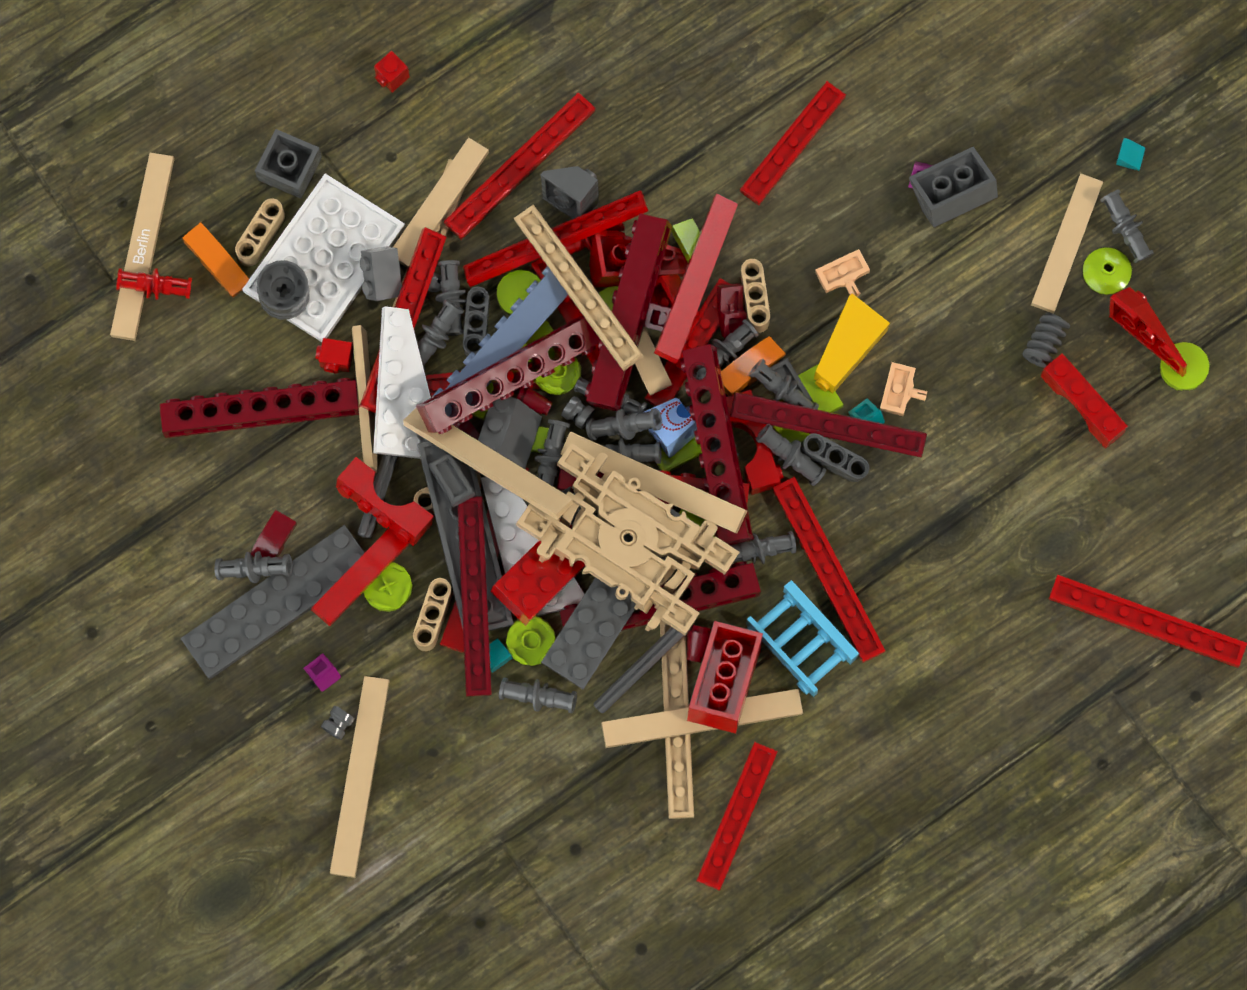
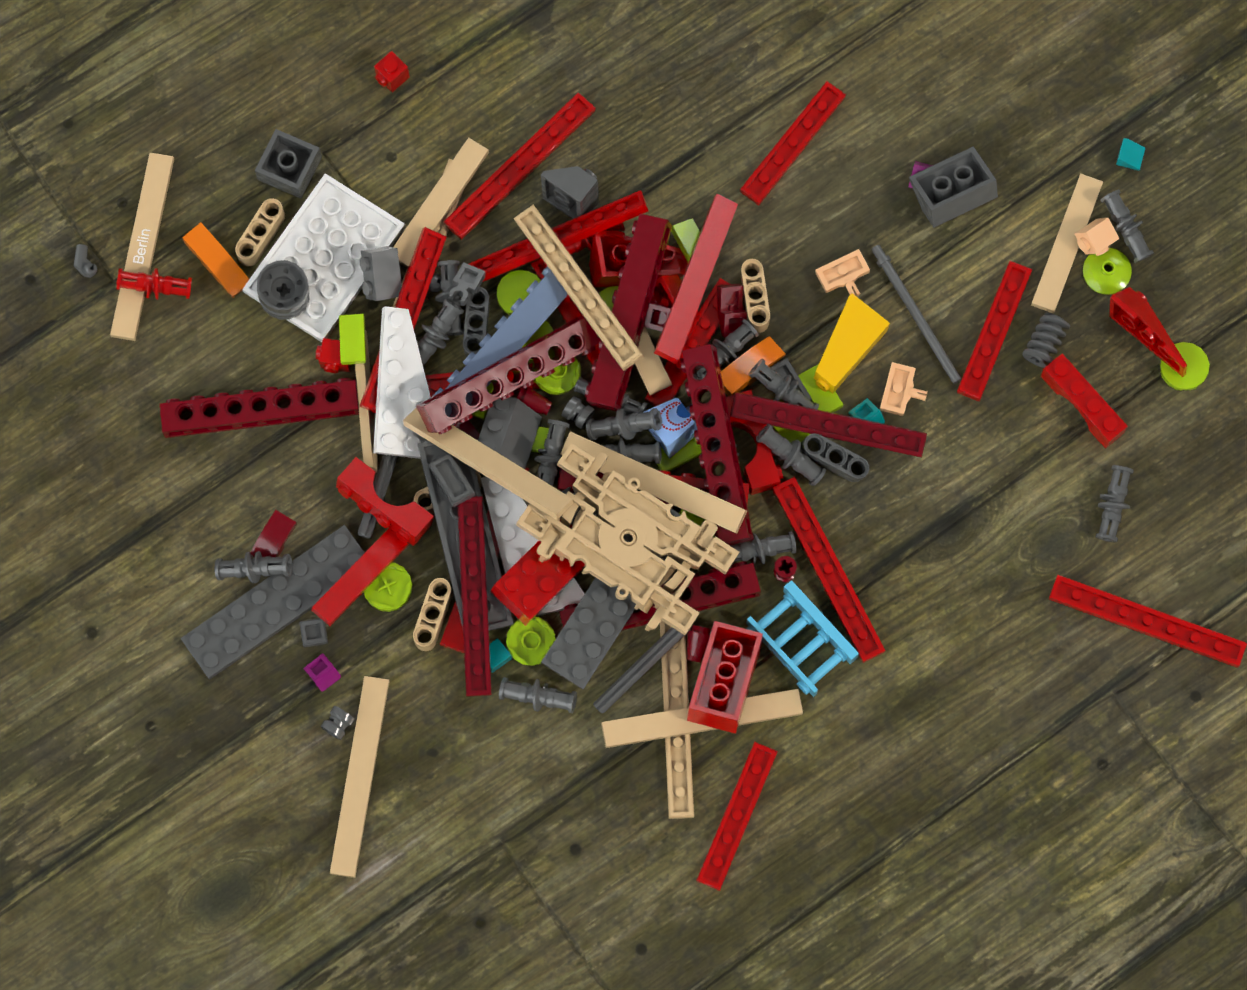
(81, 262): none -> dark grey arm
(313, 632): none -> dark grey tile
(352, 339): none -> lime tile
(466, 280): none -> dark grey plate
(789, 563): none -> dark red bush
(884, 262): none -> dark grey bar
(994, 331): none -> red tile
(1096, 237): none -> light nougat brick
(1114, 503): none -> dark grey piece

